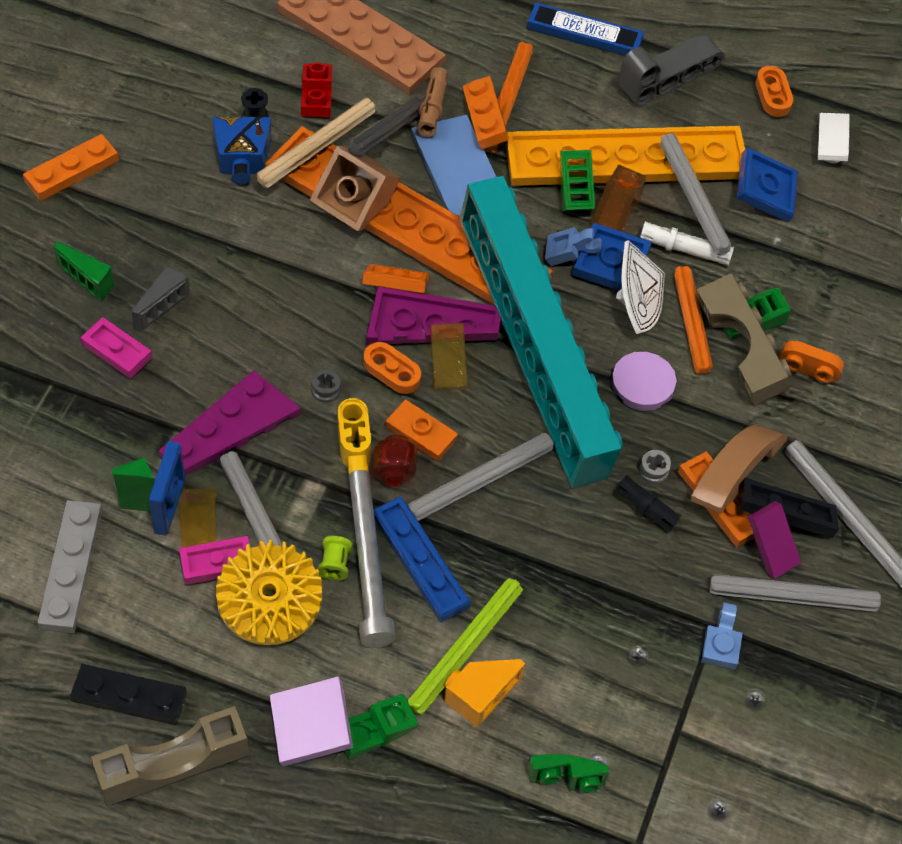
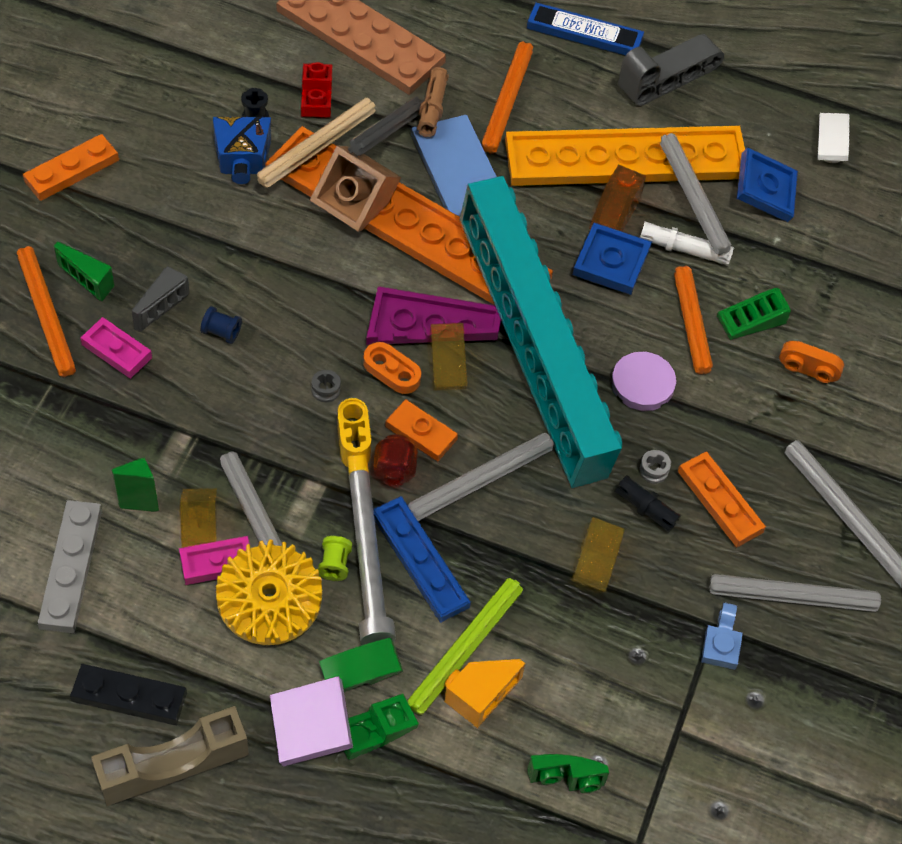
(46, 312): none -> orange axle
(167, 488): blue tile -> none
(221, 325): none -> dark blue bush
(237, 416): magenta wing -> none
(363, 664): none -> green slope
(396, 278): orange plate -> none
(485, 112): orange plate -> none
(567, 243): medium blue plate -> none
(589, 202): green slope -> none
(598, 554): none -> clear yellow slope
(641, 288): white shield -> none
(727, 307): dark tan arch -> none
(733, 463): medium nougat slope -> none
(774, 91): orange plate -> none
(774, 539): magenta tile -> none
(799, 509): black plate -> none

